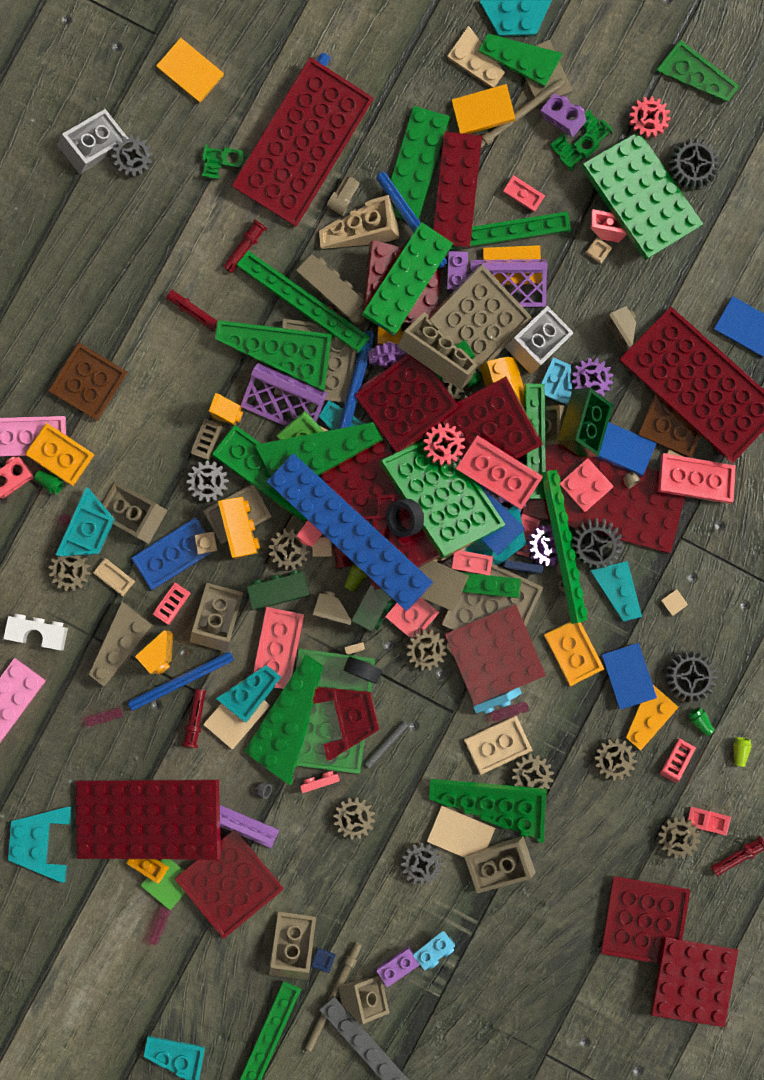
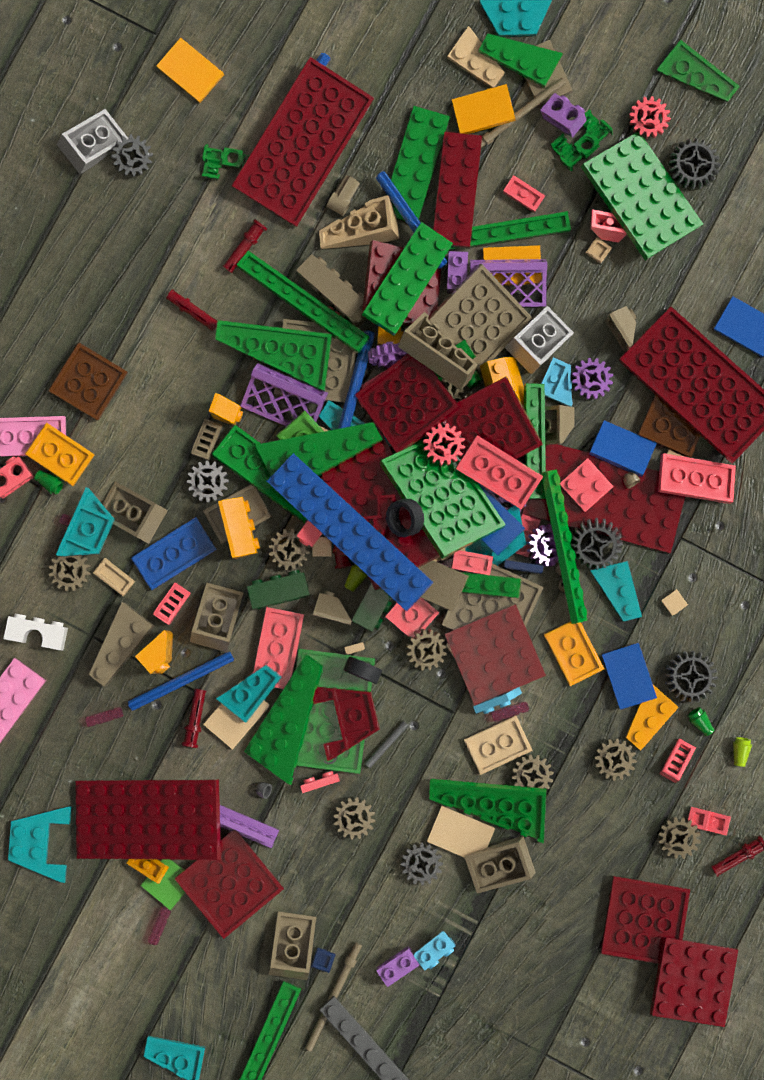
(206, 543): tan plate -> none
(364, 999): dark tan slope -> none
(585, 422): dark green brick -> none

